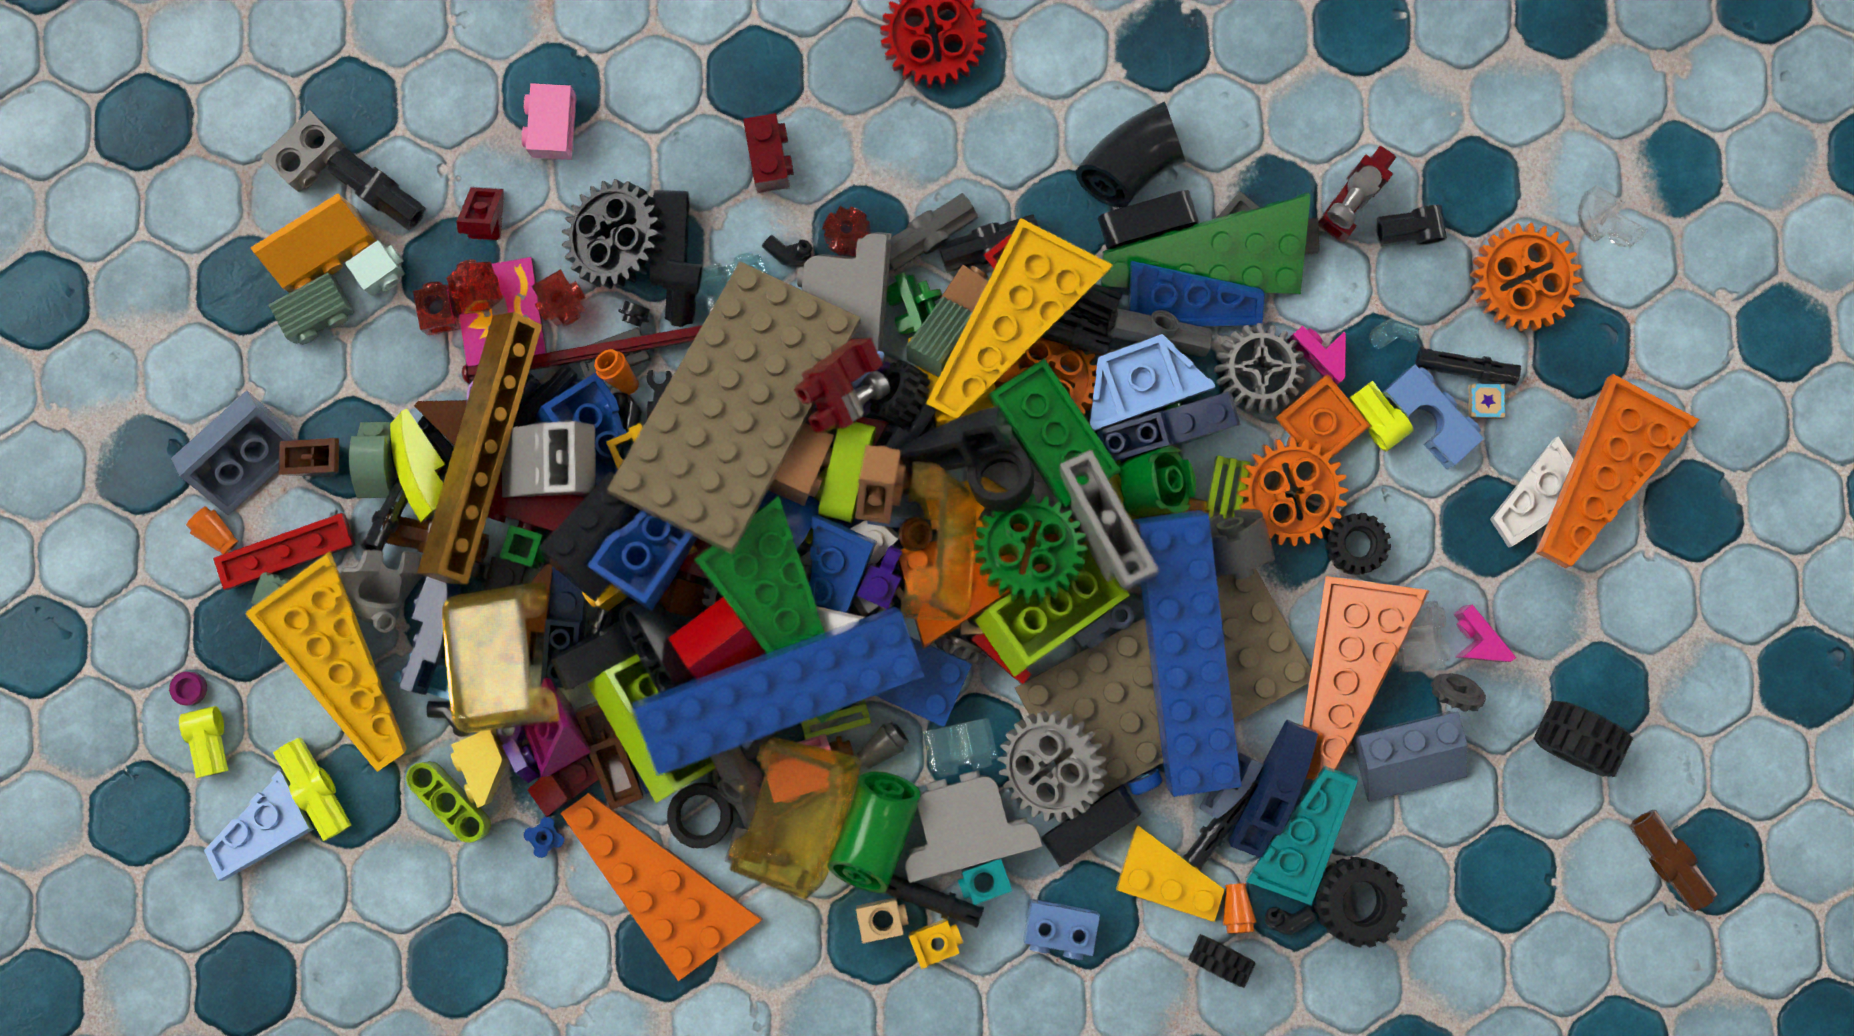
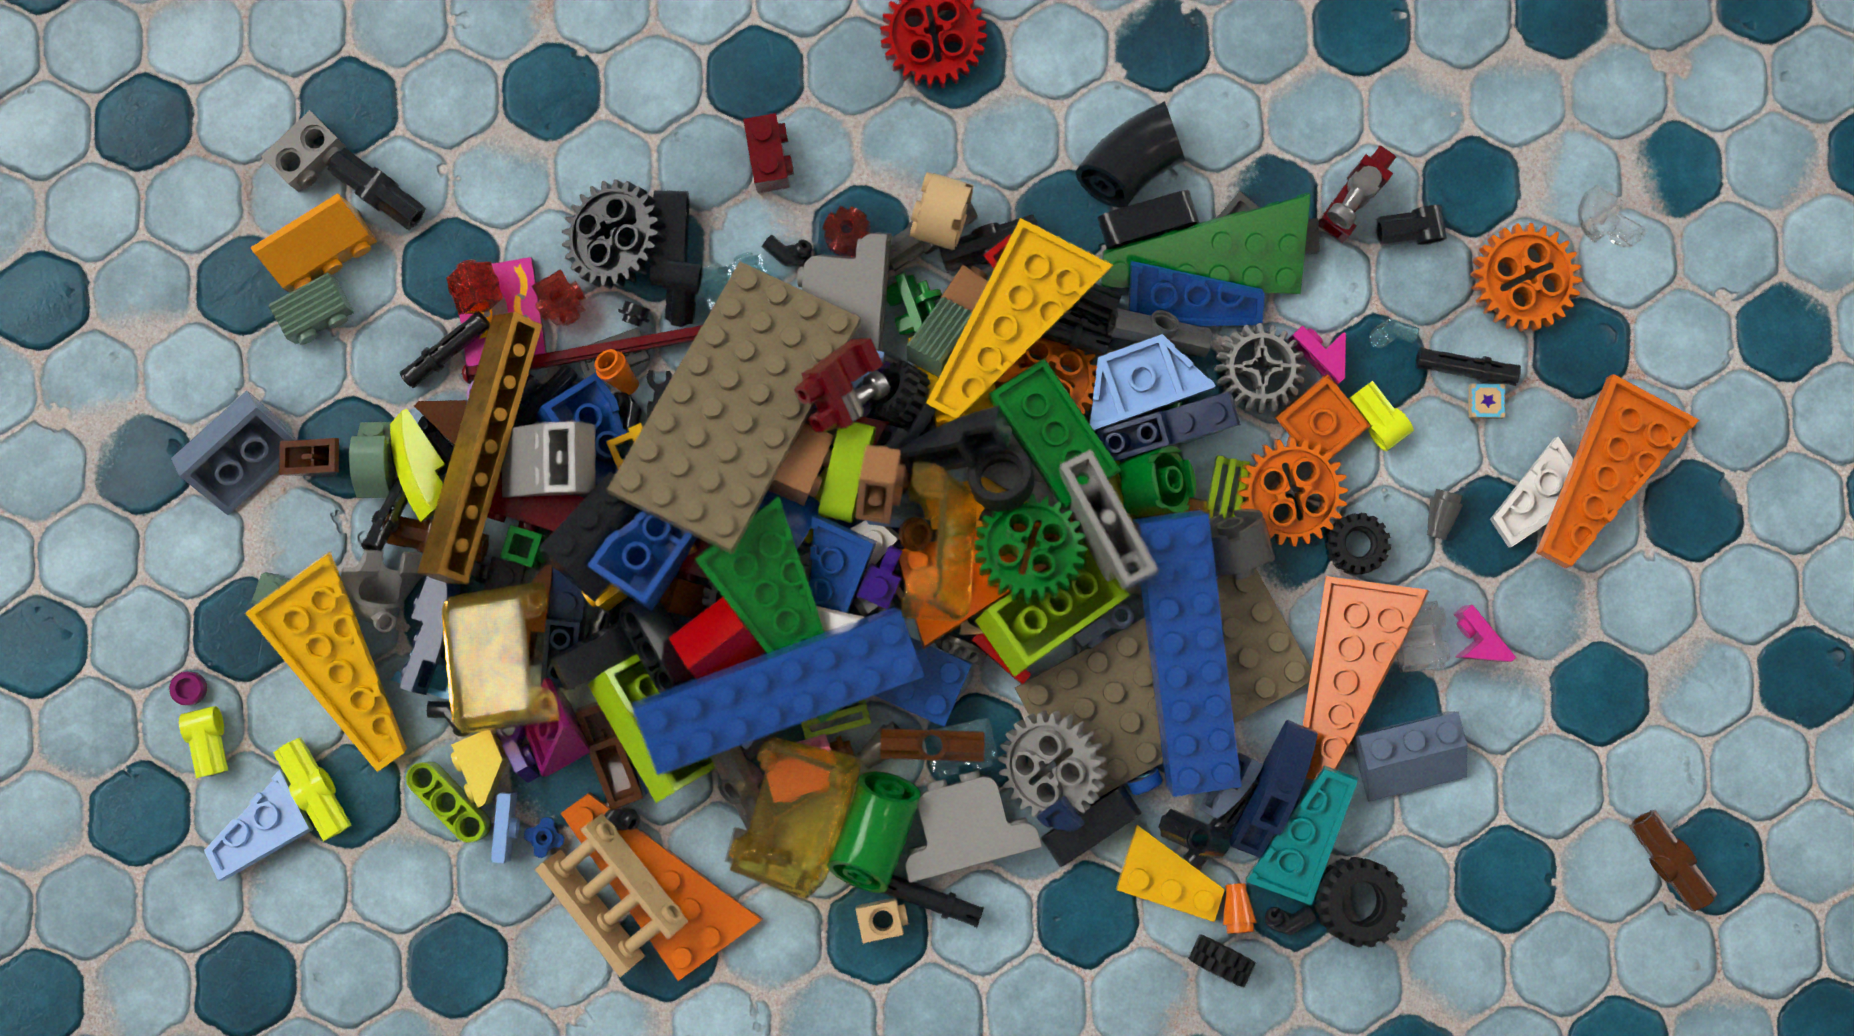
(211, 529): orange cone -> none
(284, 551): red plate -> none
(376, 268): light aqua brick -> none
(434, 357): none -> black pin
(446, 319): clear red brick -> none
(482, 214): dark red slope -> none
(505, 827): none -> light blue plate
(549, 121): bright pink brick -> none
(562, 786): dark red slope -> none
(588, 909): none -> tan fence
(623, 818): none -> black arm
(674, 816): black tyre -> none
(908, 745): none -> reddish brown piece
(922, 939): yellow brick -> none
(941, 211): none -> tan brick
(1000, 881): teal brick -> none
(1061, 816): none -> dark blue tile
(1061, 929): medium blue brick -> none
(1194, 834): none -> black piece
(1443, 513): none -> dark grey cone
(1454, 433): medium blue arch -> none
(1458, 692): dark grey gear -> none
(1583, 738): black tyre -> none

